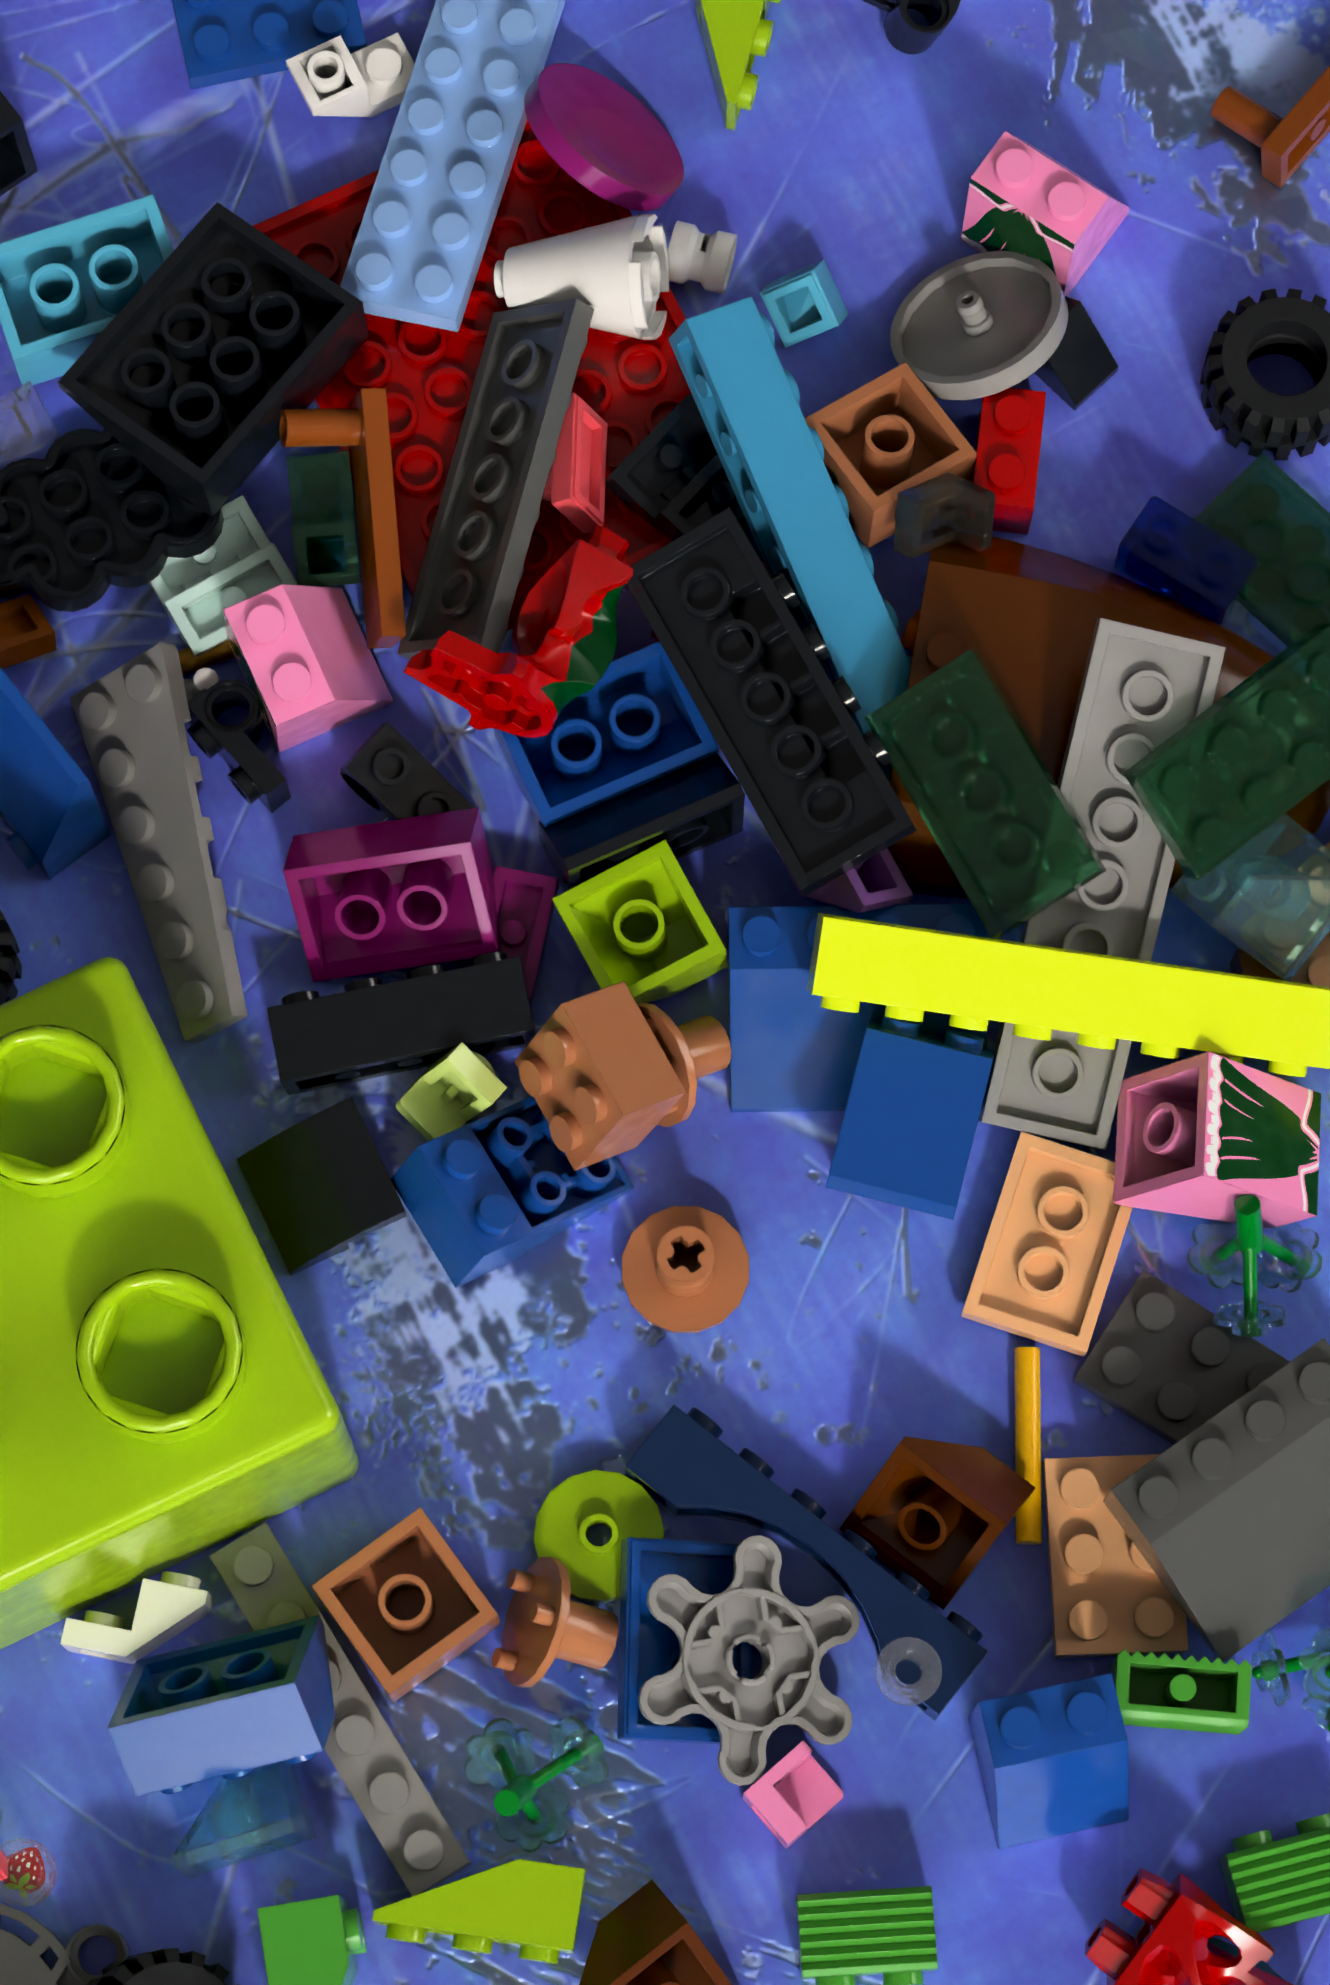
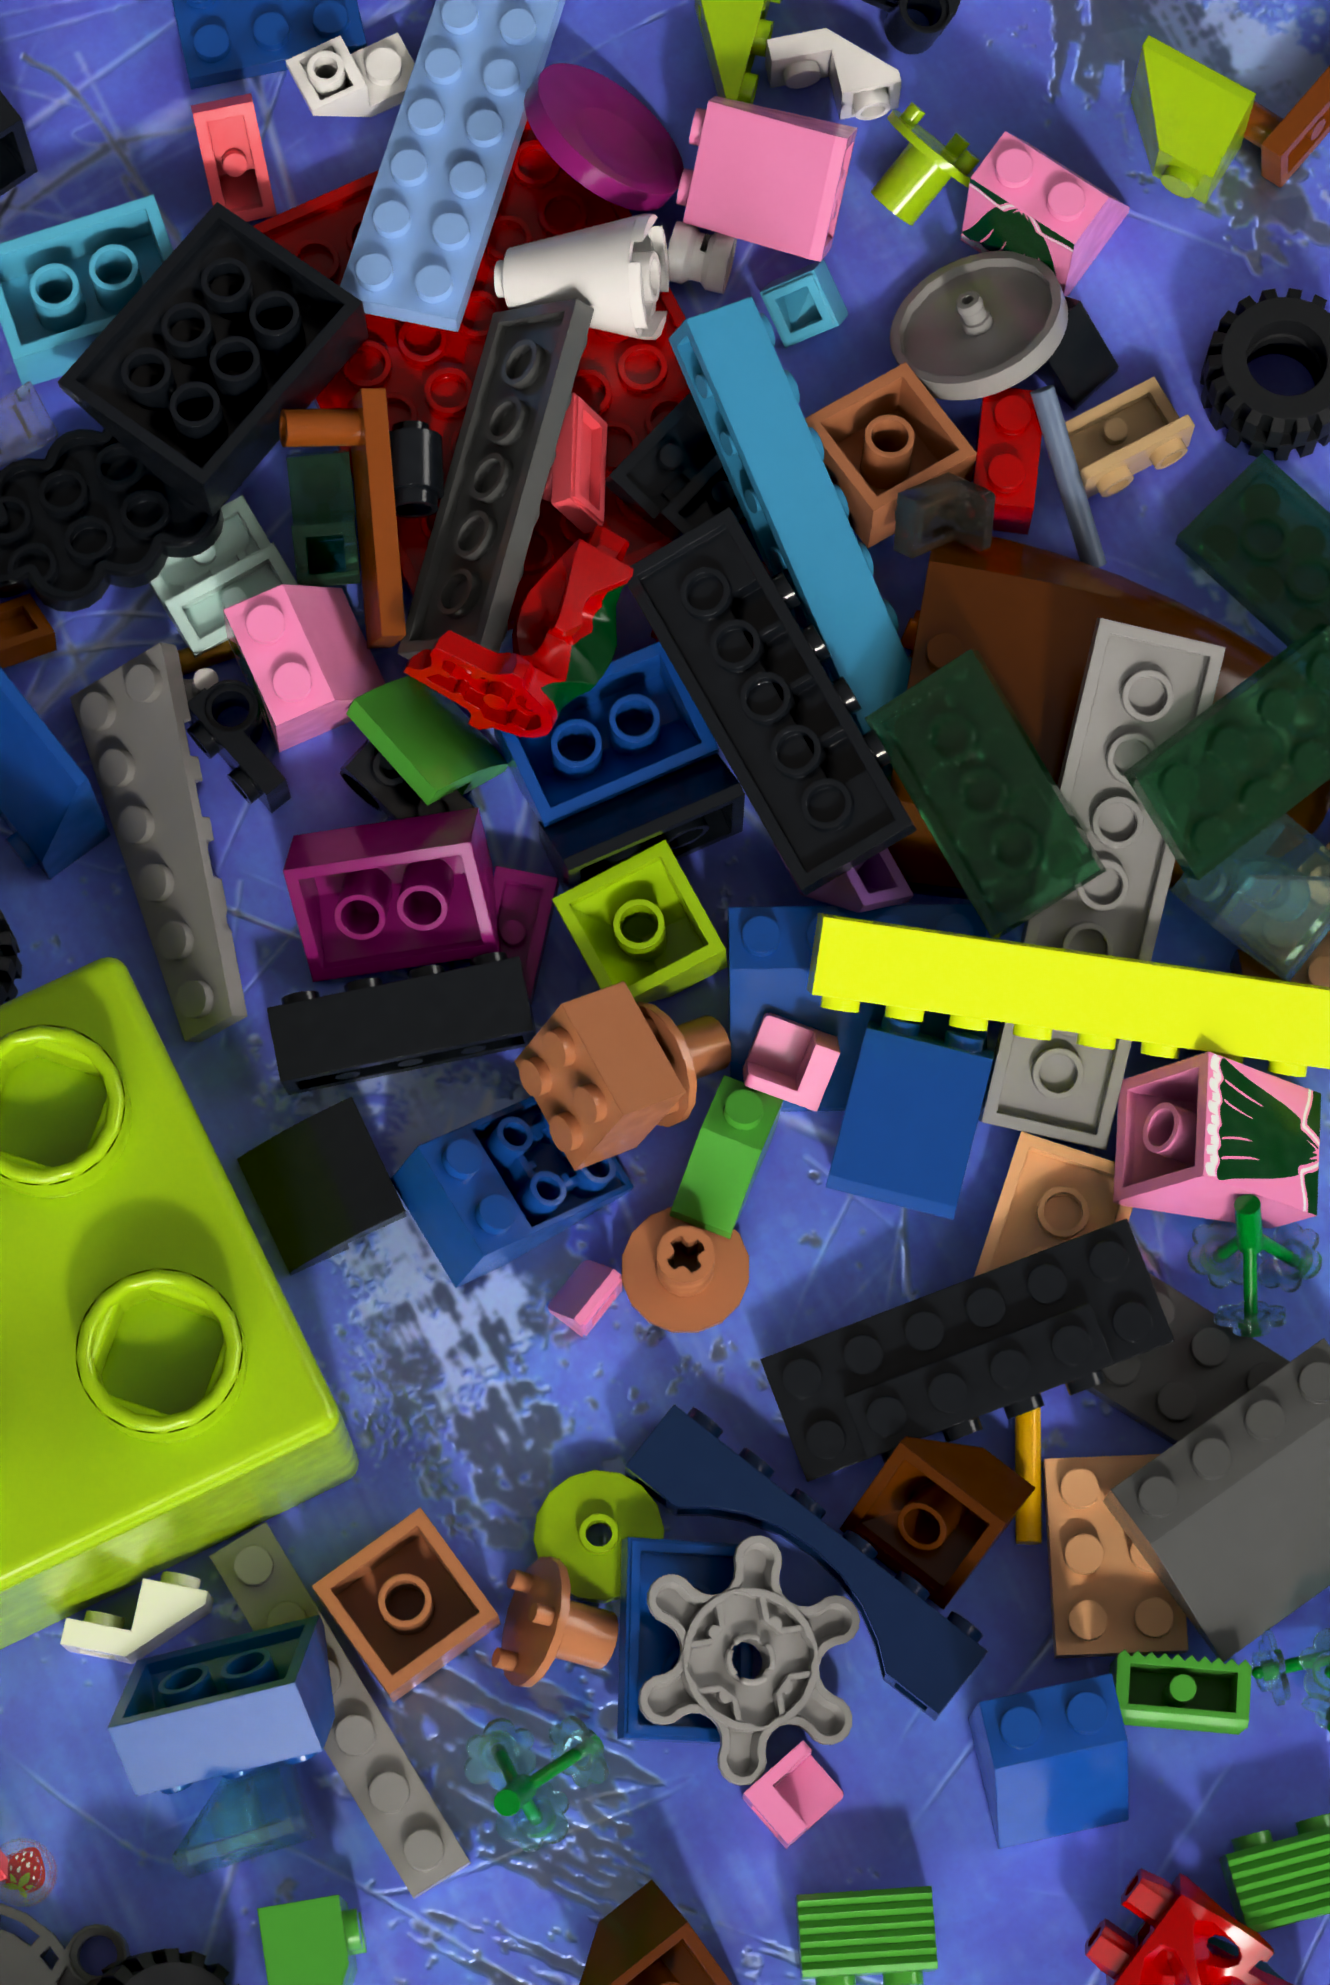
(234, 156): none -> coral slope
(416, 468): none -> black brick
(426, 739): none -> bright green slope
(450, 1092): yellowish green bracket -> none
(508, 1904): lime slope -> none
(586, 1296): none -> bright pink slope
(726, 1157): none -> bright green slope
(767, 176): none -> bright pink slope
(791, 1061): none -> bright pink panel
(859, 81): none -> white slope
(914, 1650): clear plate -> none
(921, 167): none -> lime piece
(969, 1351): none -> black plate
(1068, 476): none -> sand blue bar
(1127, 437): none -> tan bracket
(1184, 560): clear blue bracket -> none
(1187, 119): none -> lime slope

